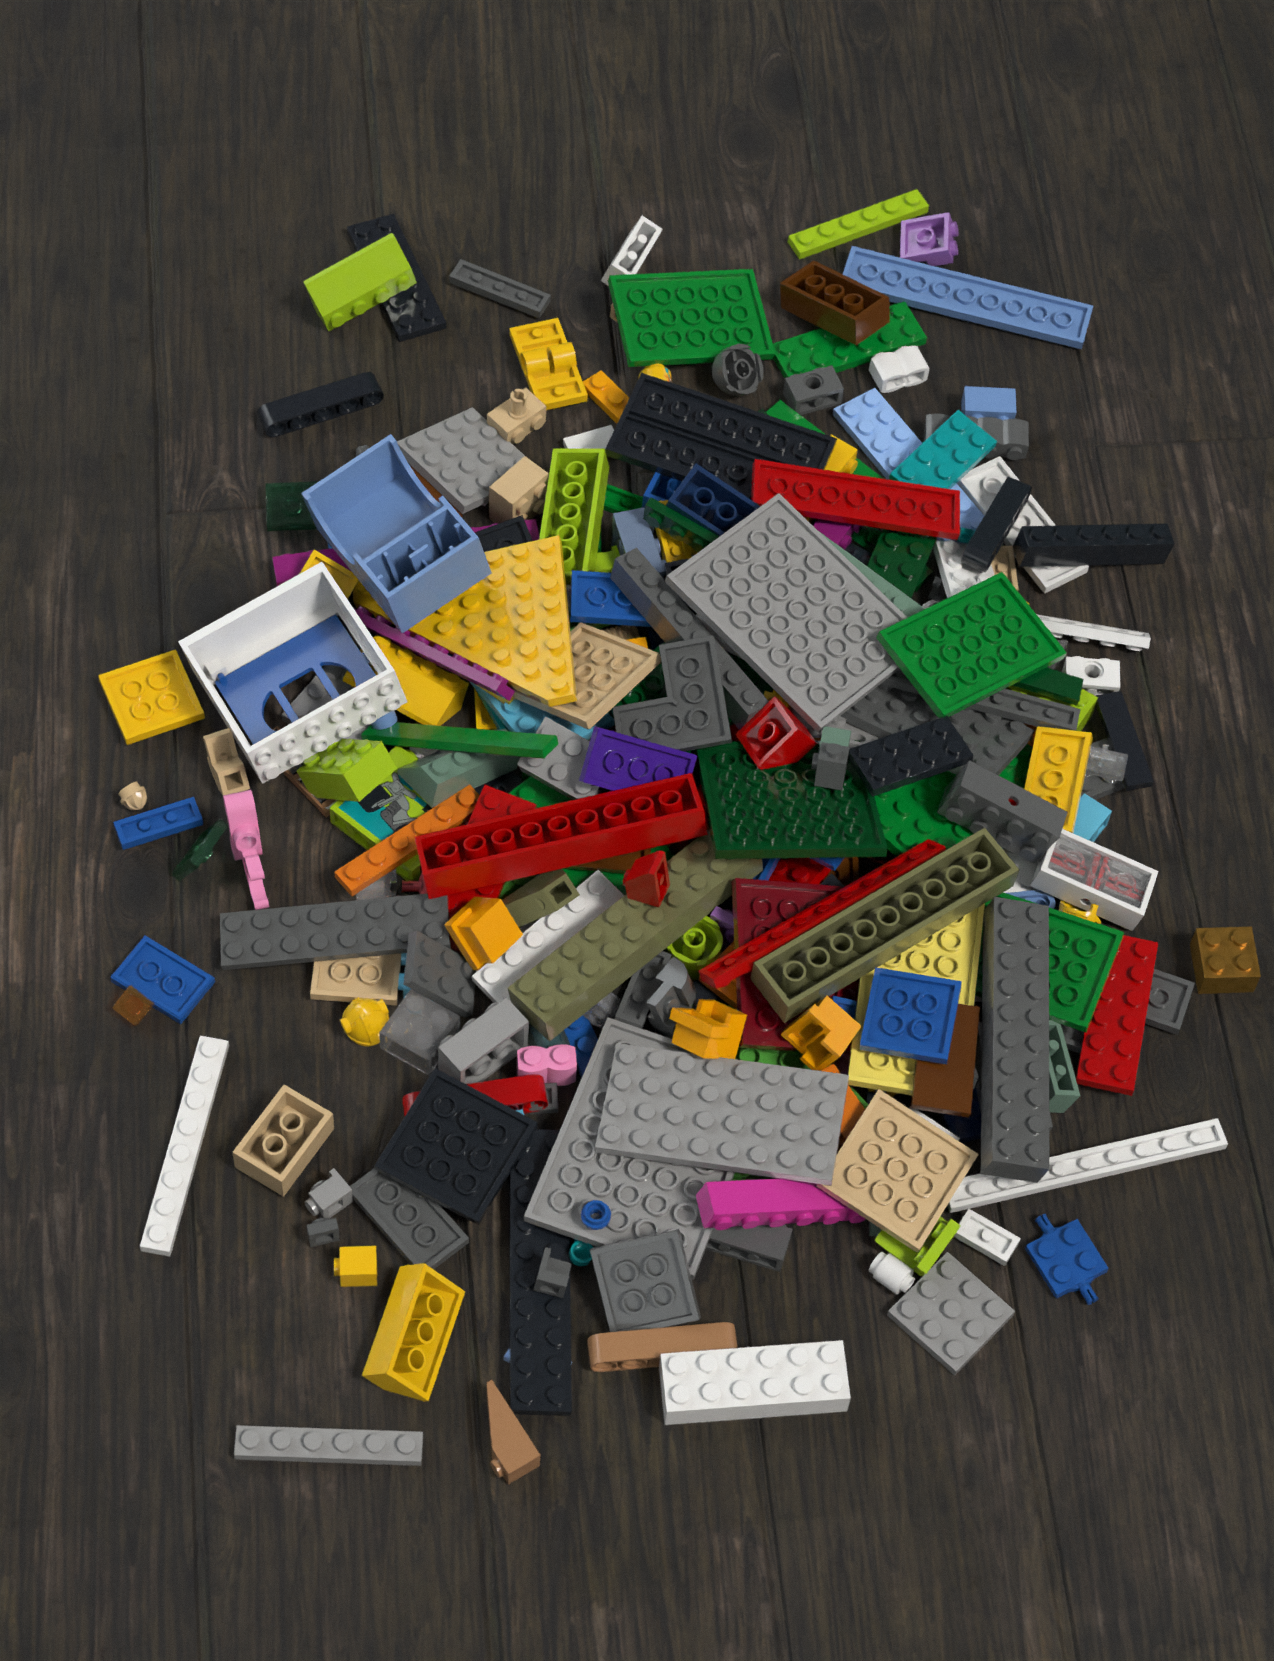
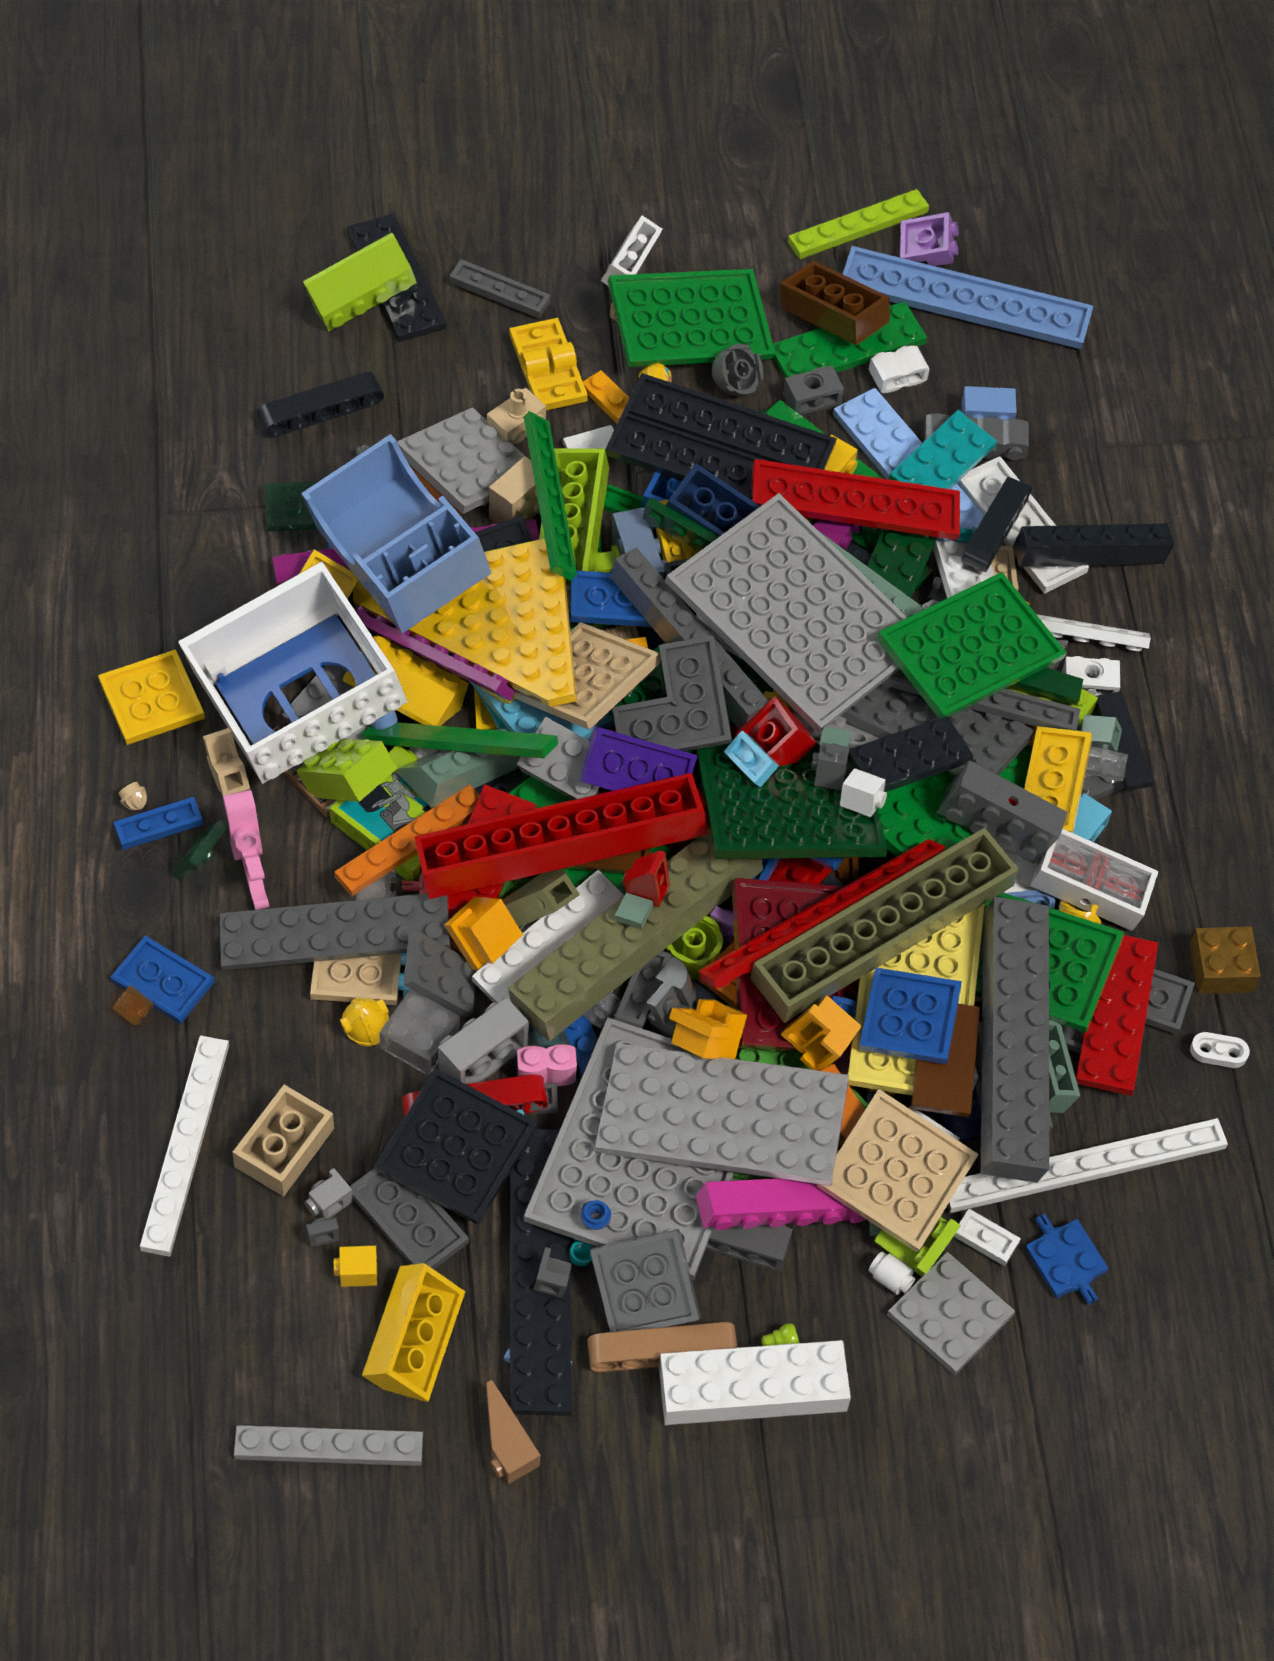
(550, 496): none -> green tile
(634, 910): none -> sand green tile
(751, 758): none -> medium azure plate
(783, 1336): none -> lime piece
(863, 792): none -> white brick
(1104, 731): none -> sand green brick
(1219, 1049): none -> white plate

